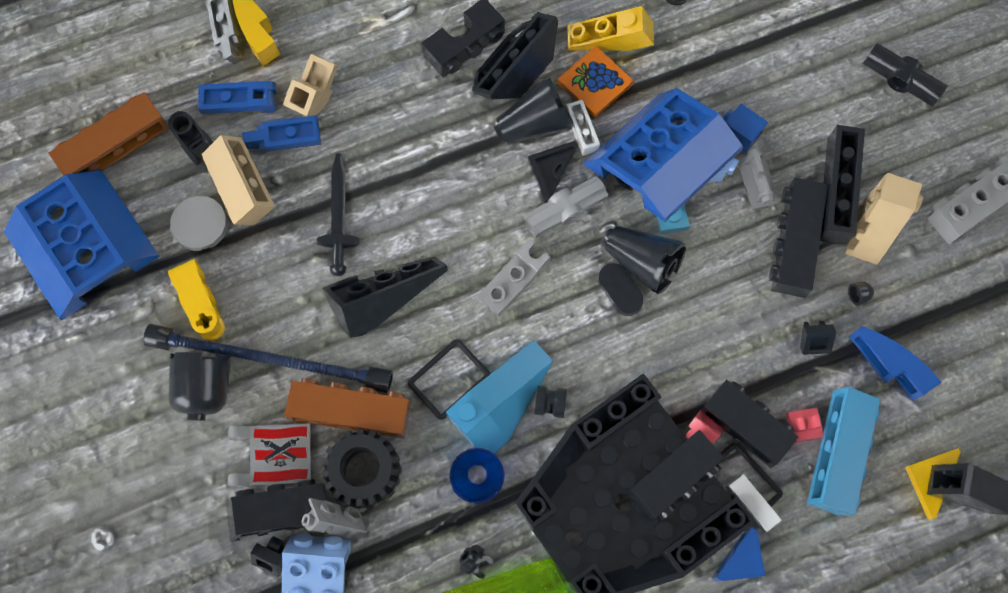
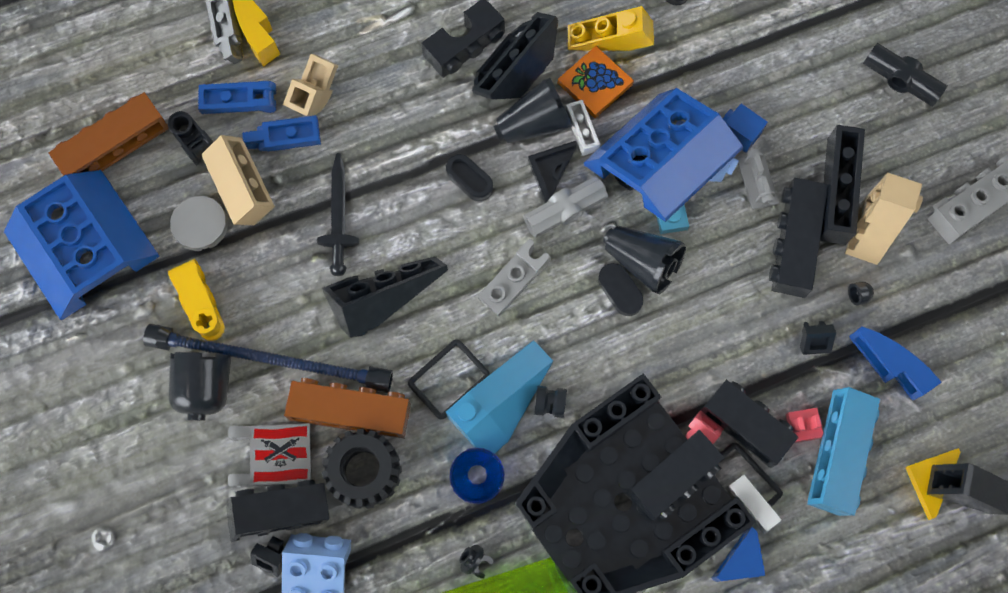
(336, 518): light grey hinge -> none
(469, 177): none -> black tile

